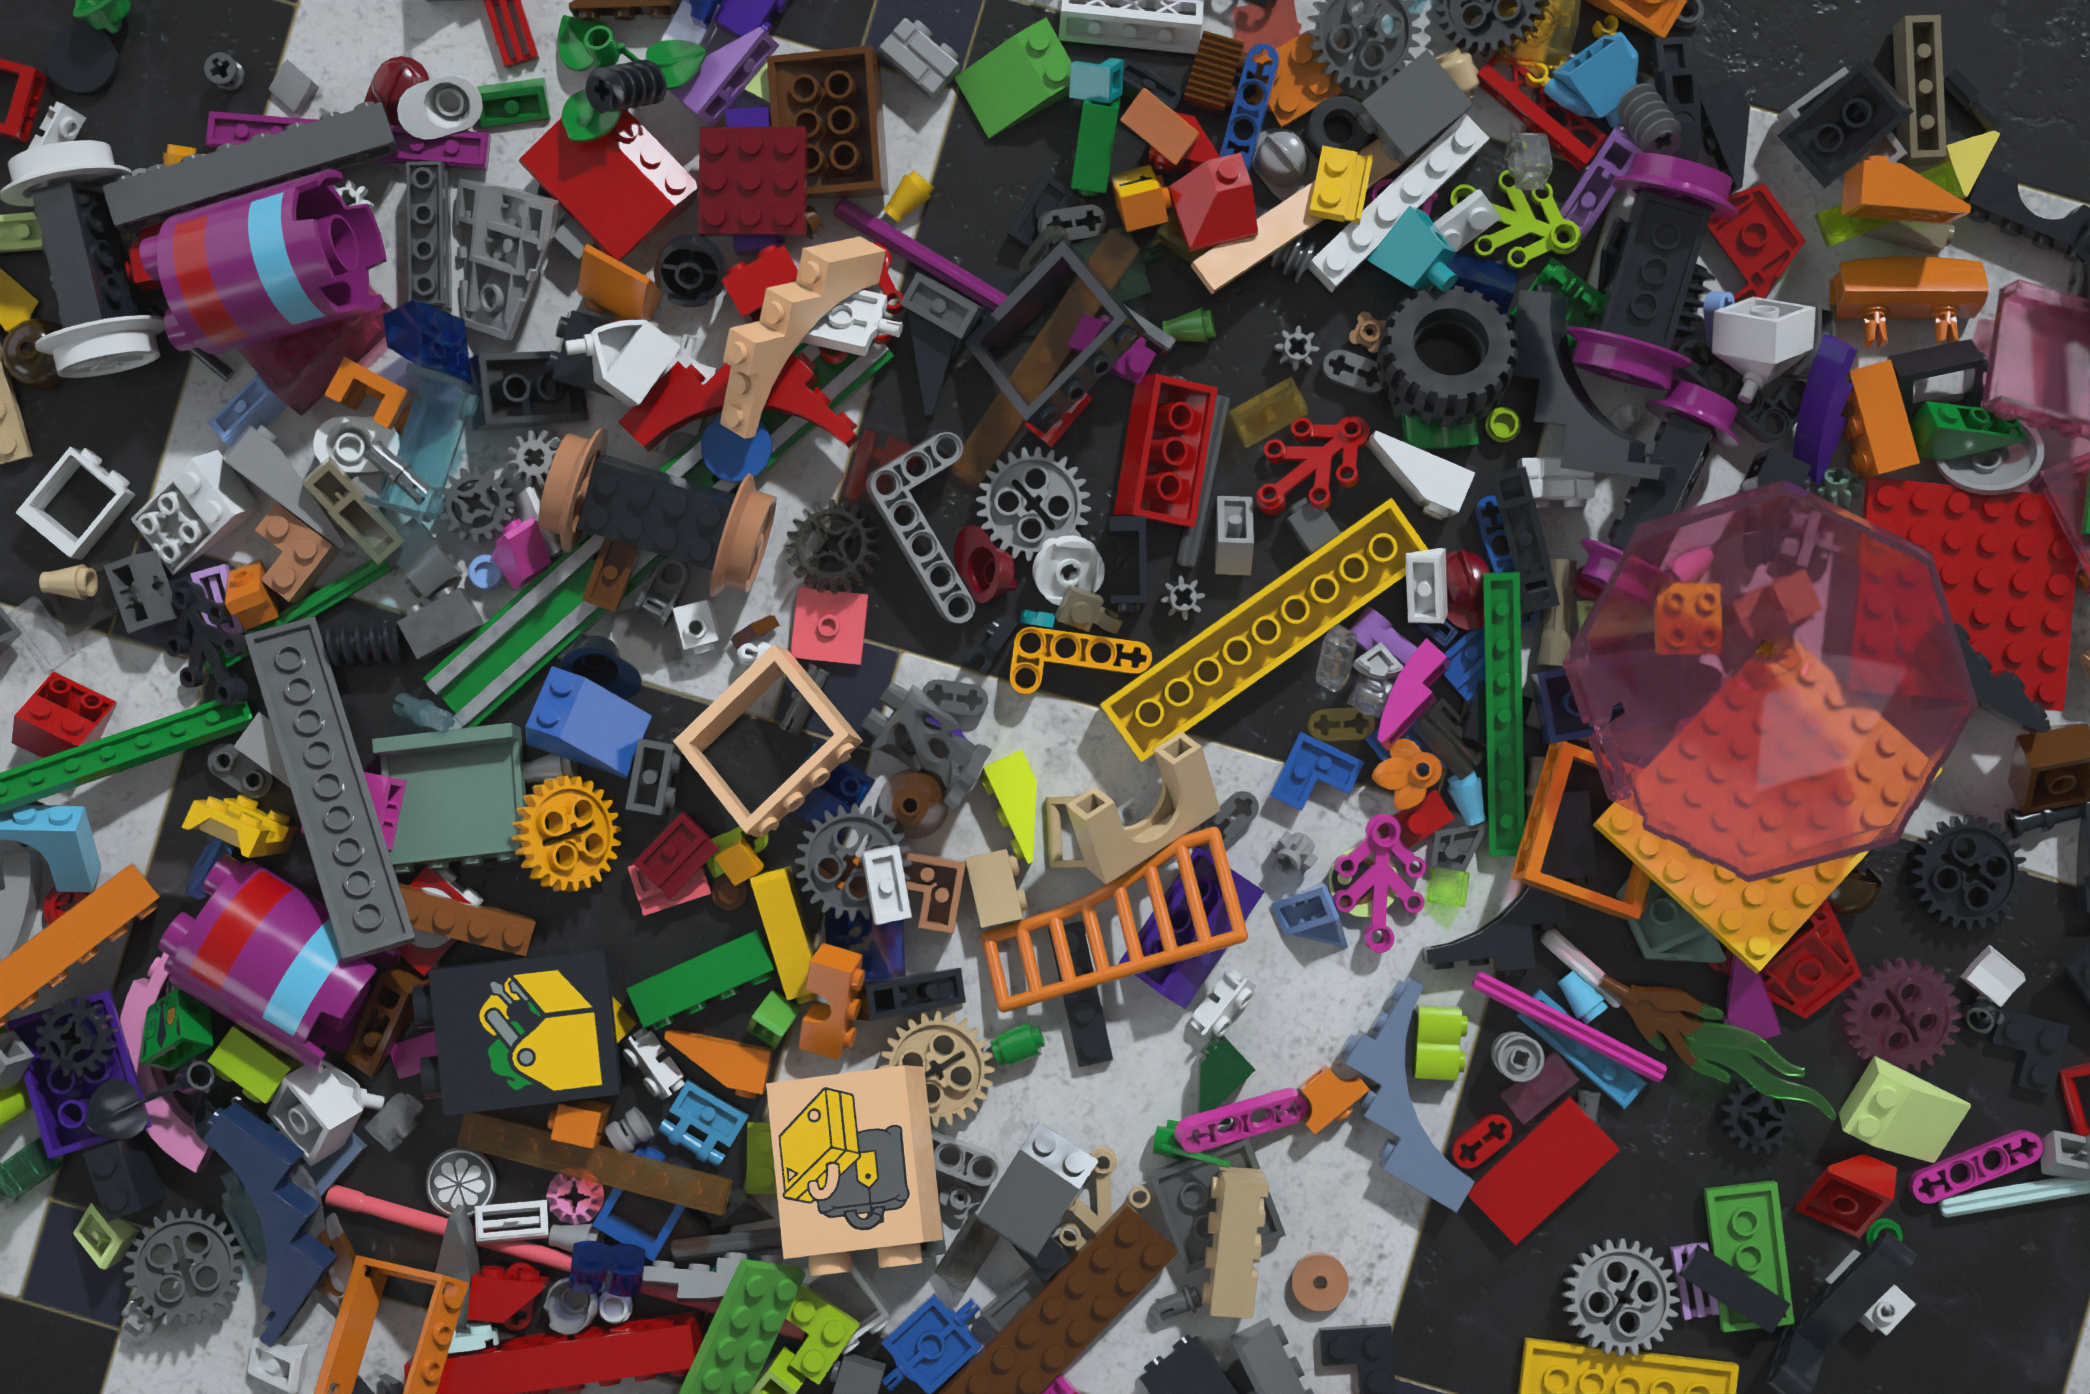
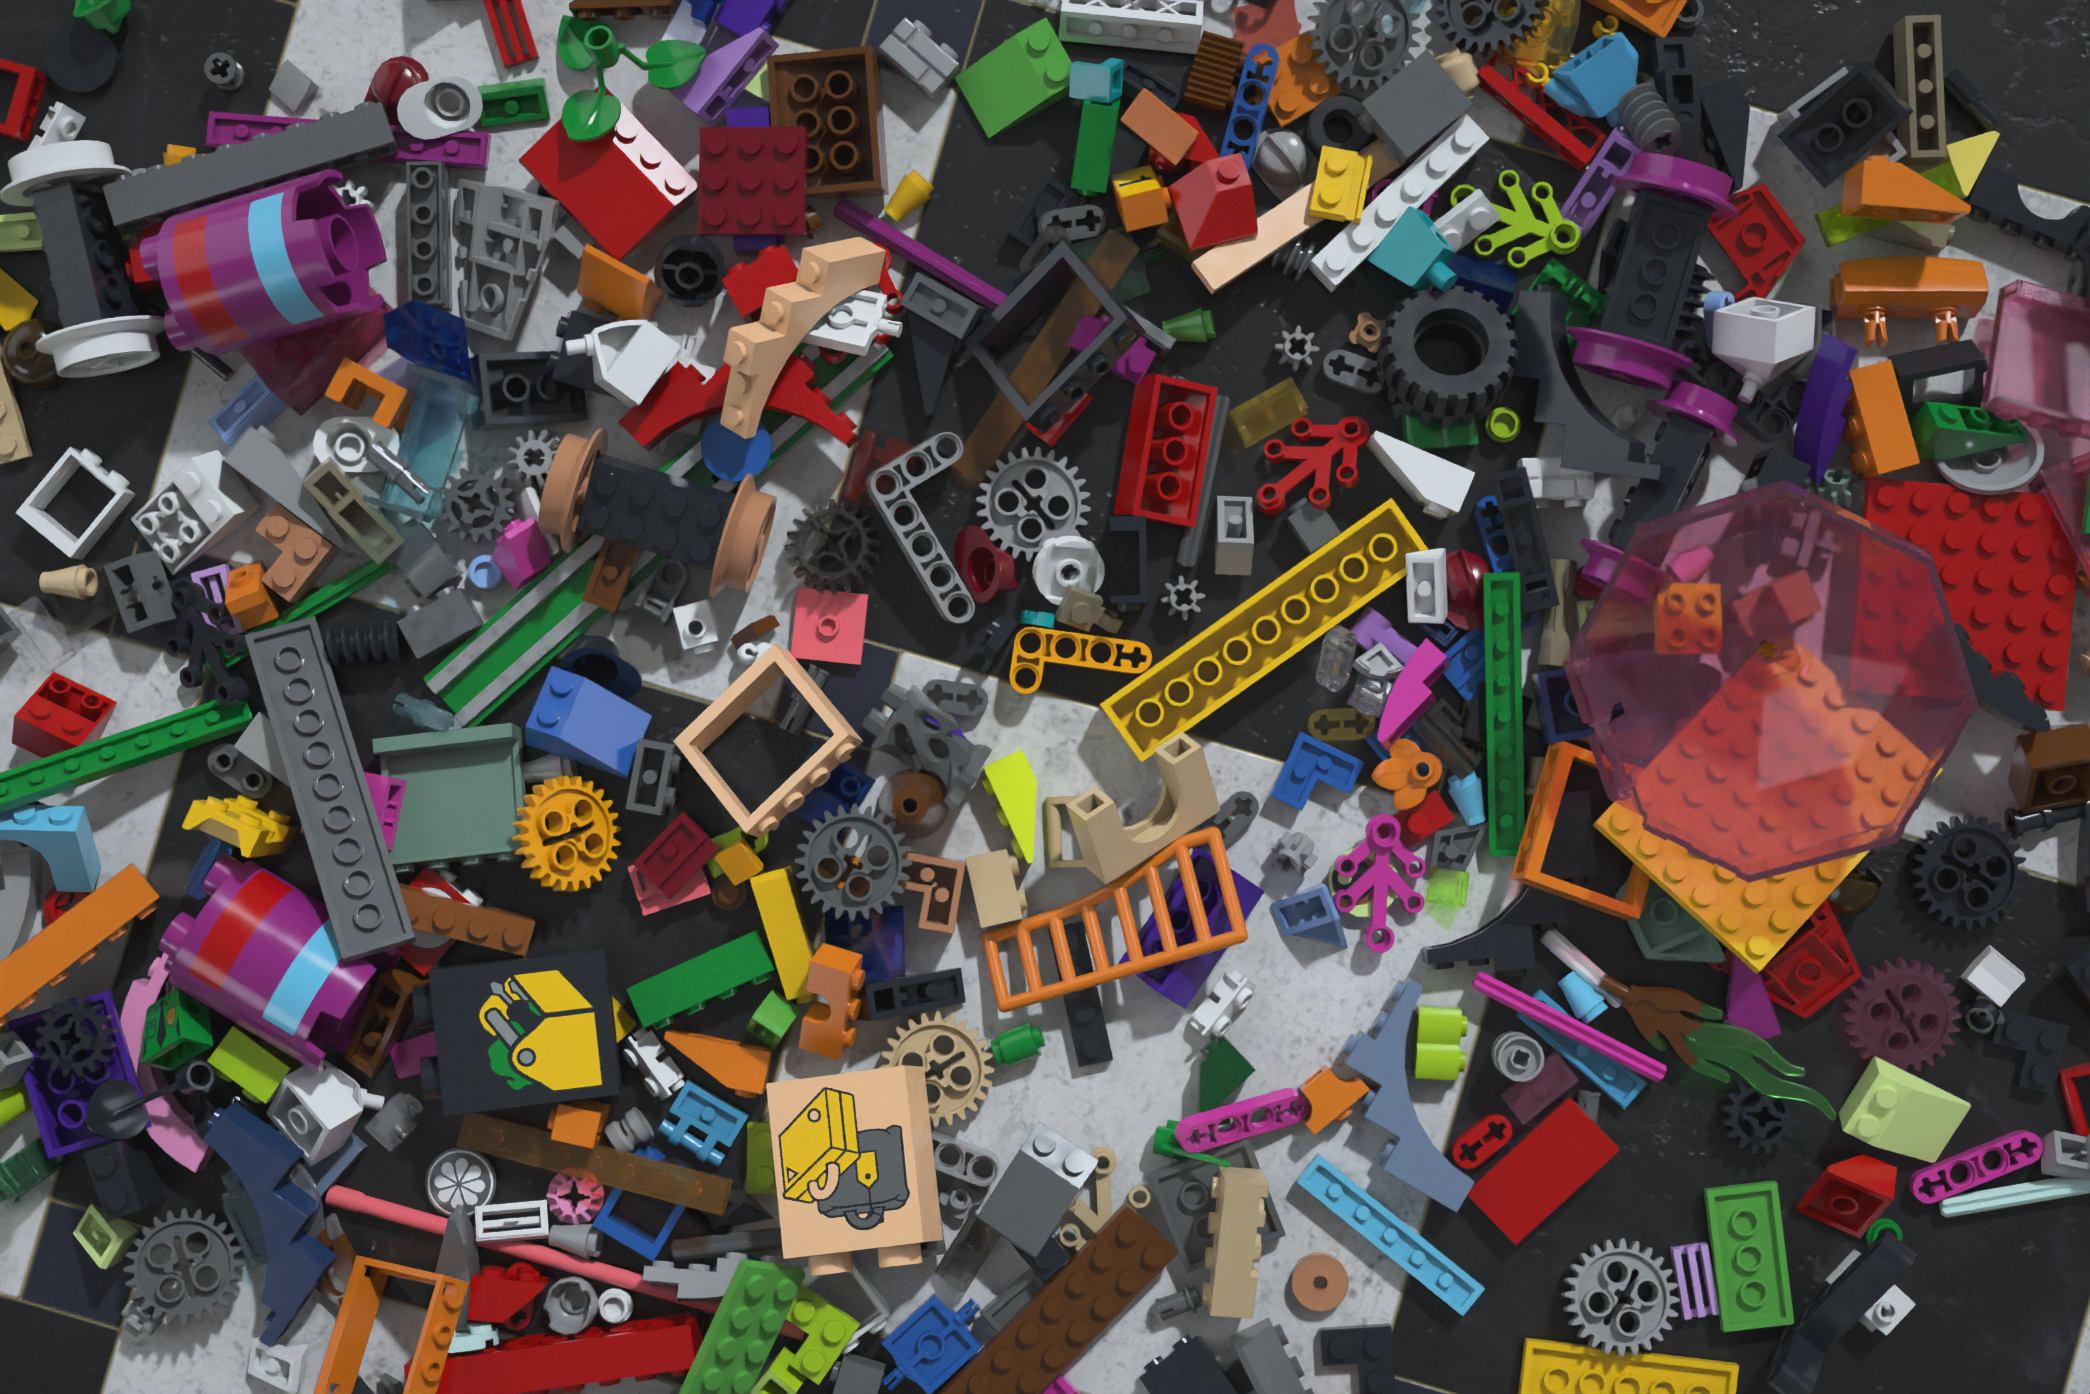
(606, 1268): clear blue brick -> none
(625, 86): black piece -> none
(886, 884): white plate -> none
(1390, 1234): none -> medium azure plate
(1529, 160): clear brick -> none
(1734, 1289): black tile -> none

